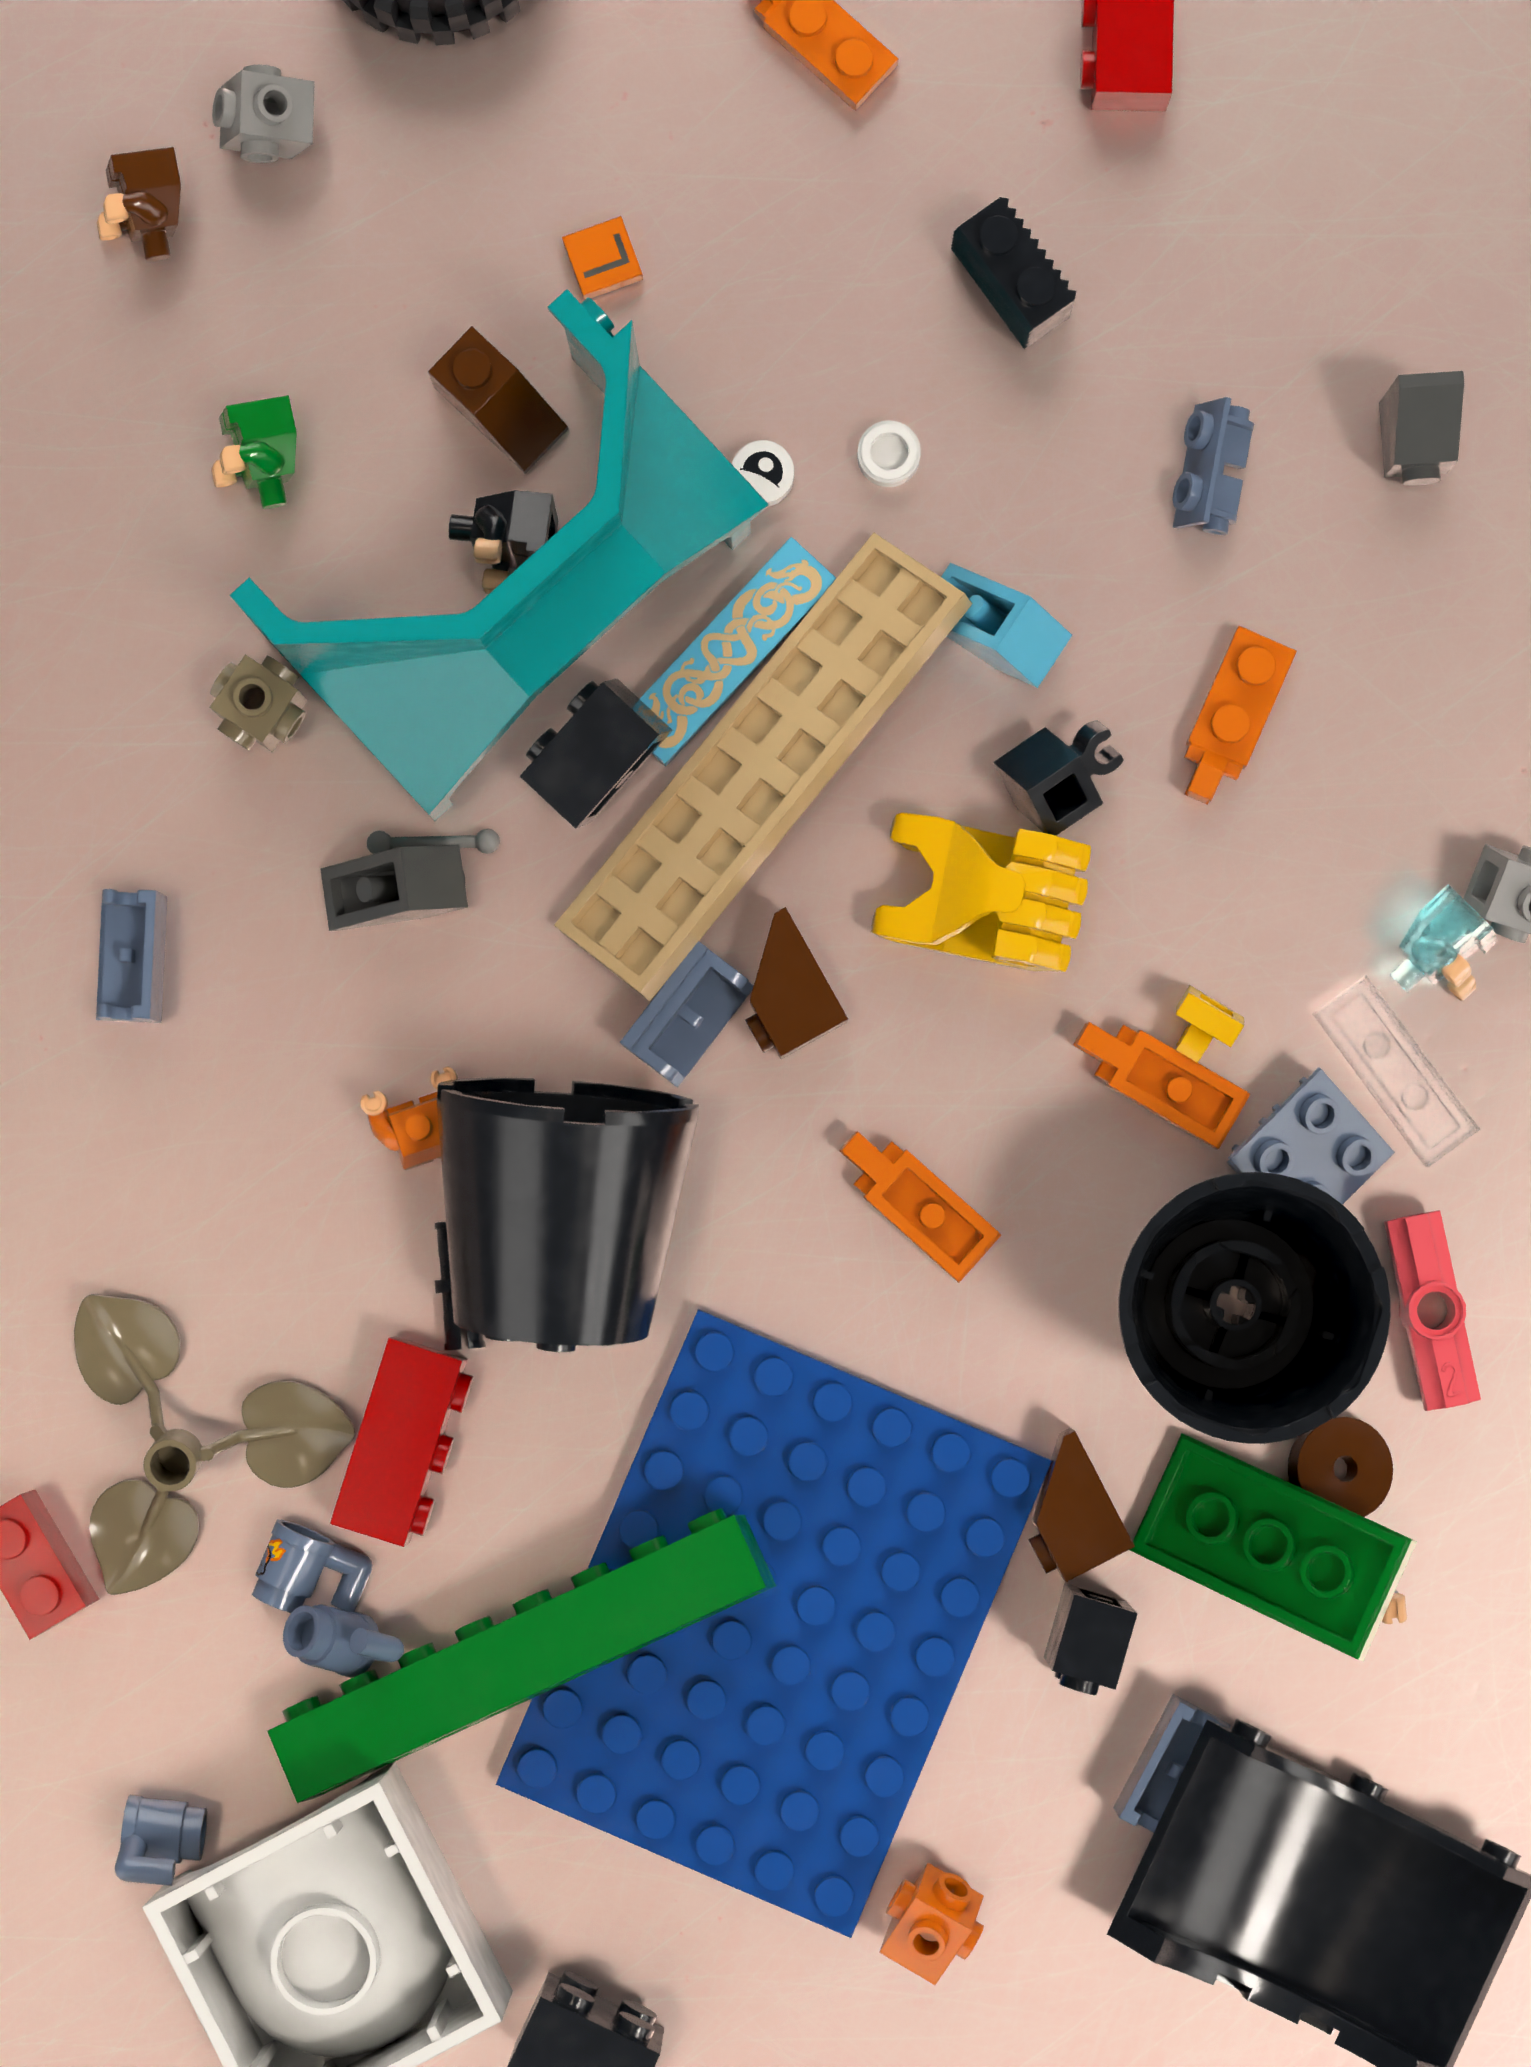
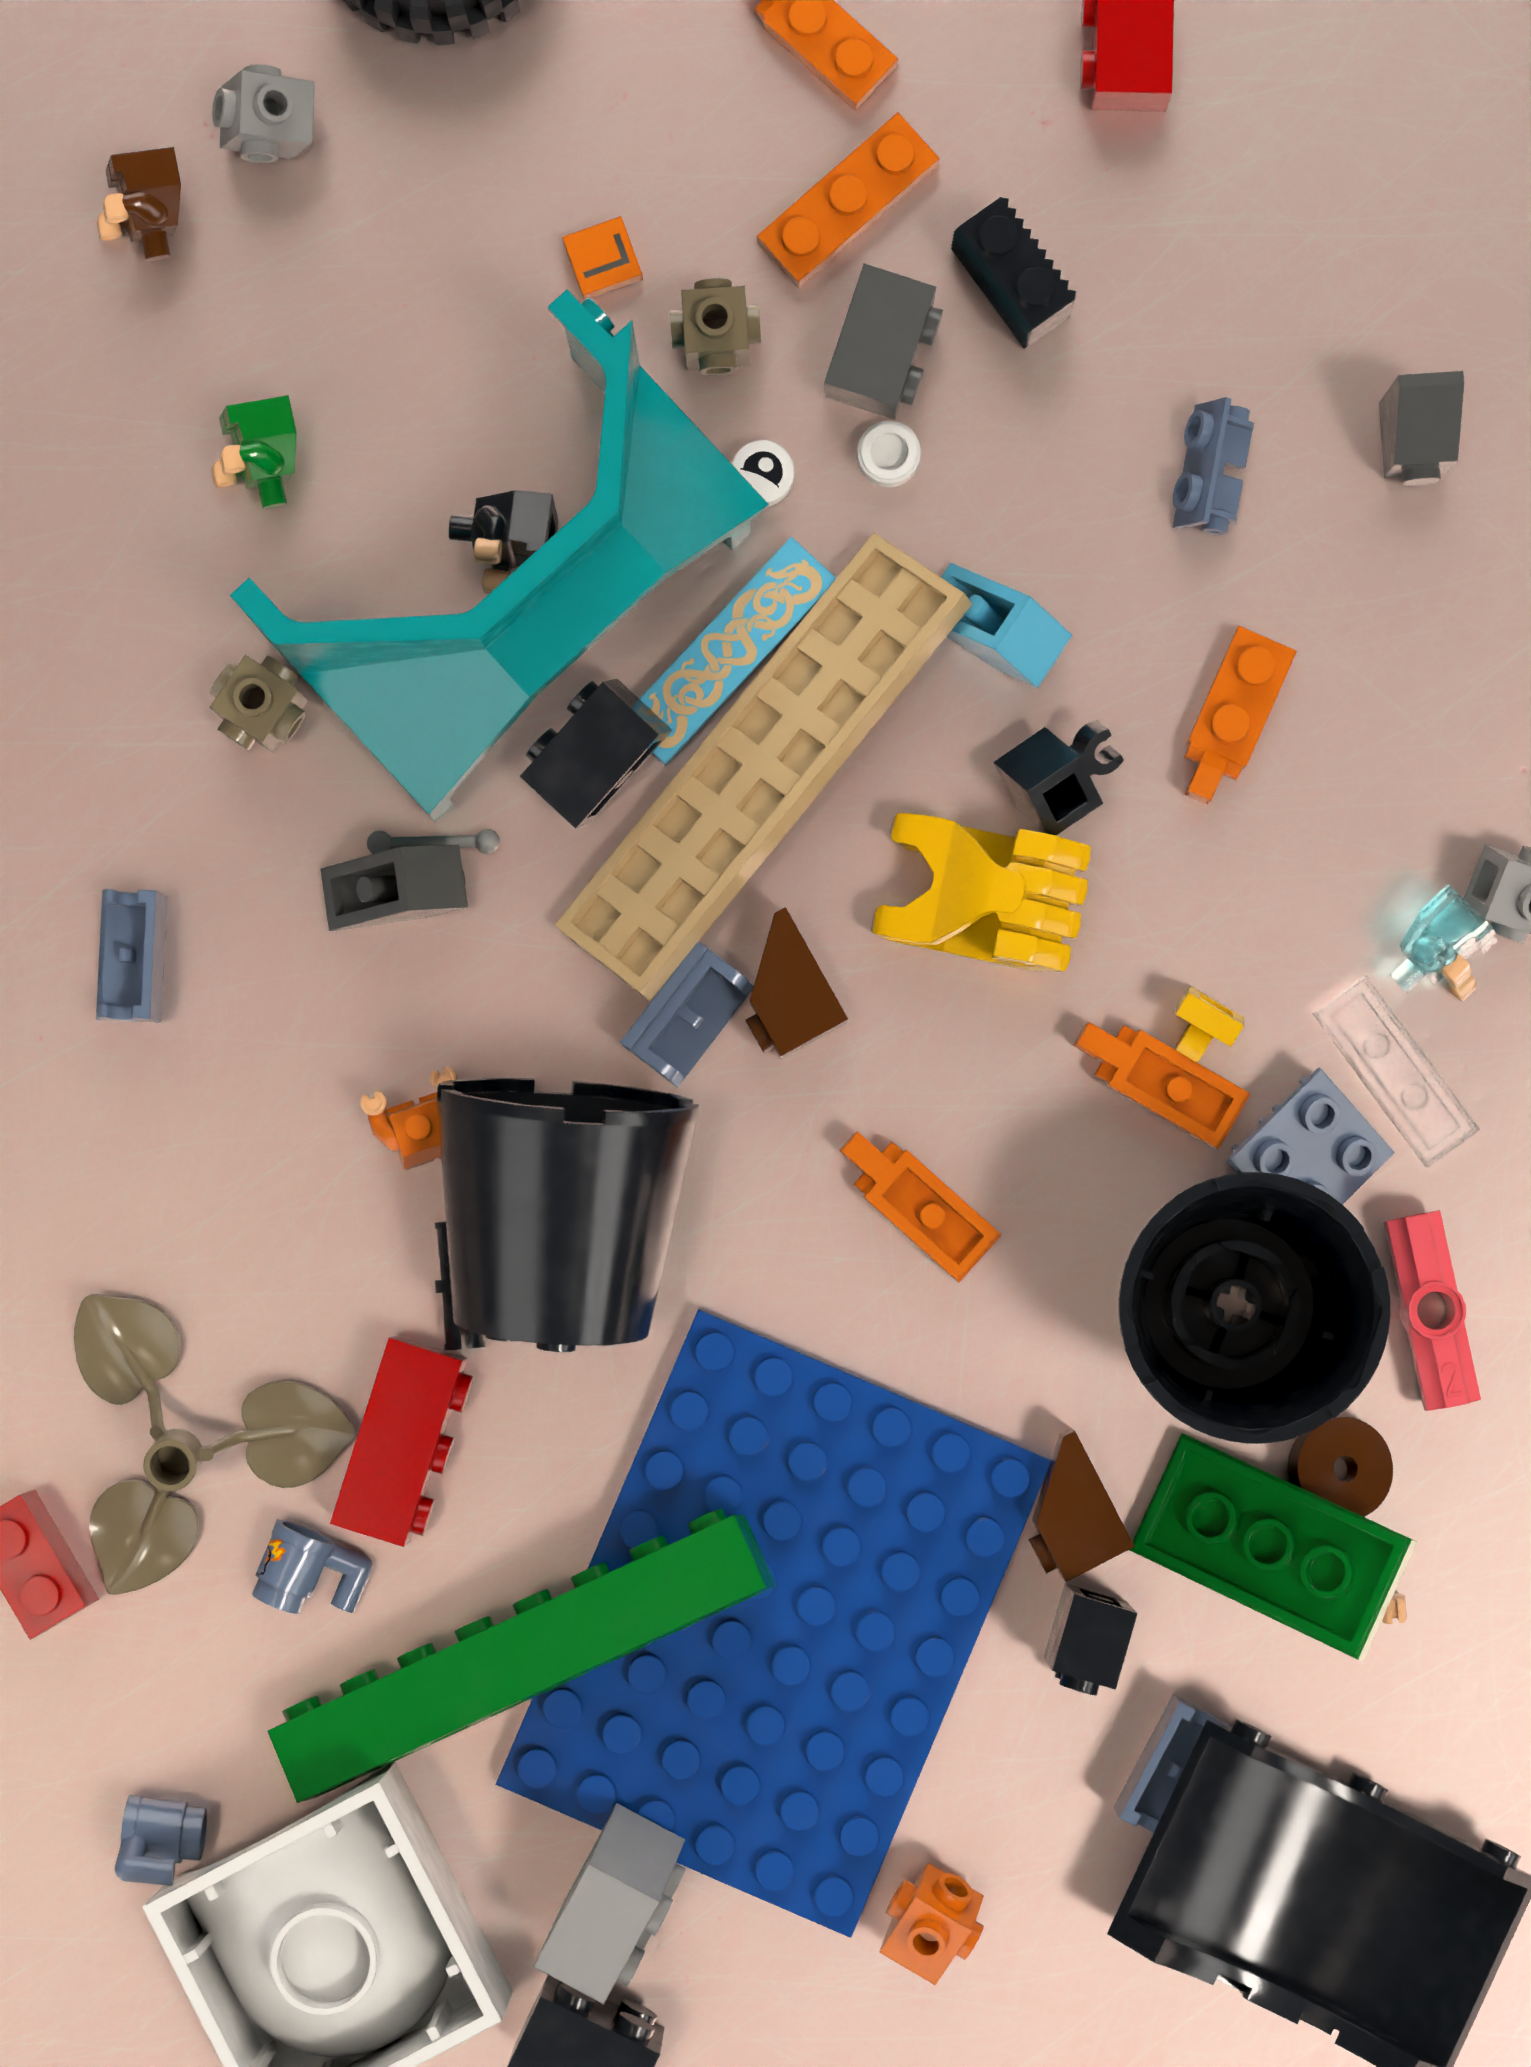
(338, 1640): sand blue piece -> none
(497, 399): reddish brown slope -> none
(613, 1905): none -> light grey brick
(718, 349): none -> dark tan brick
(848, 200): none -> orange plate
(880, 342): none -> dark grey brick

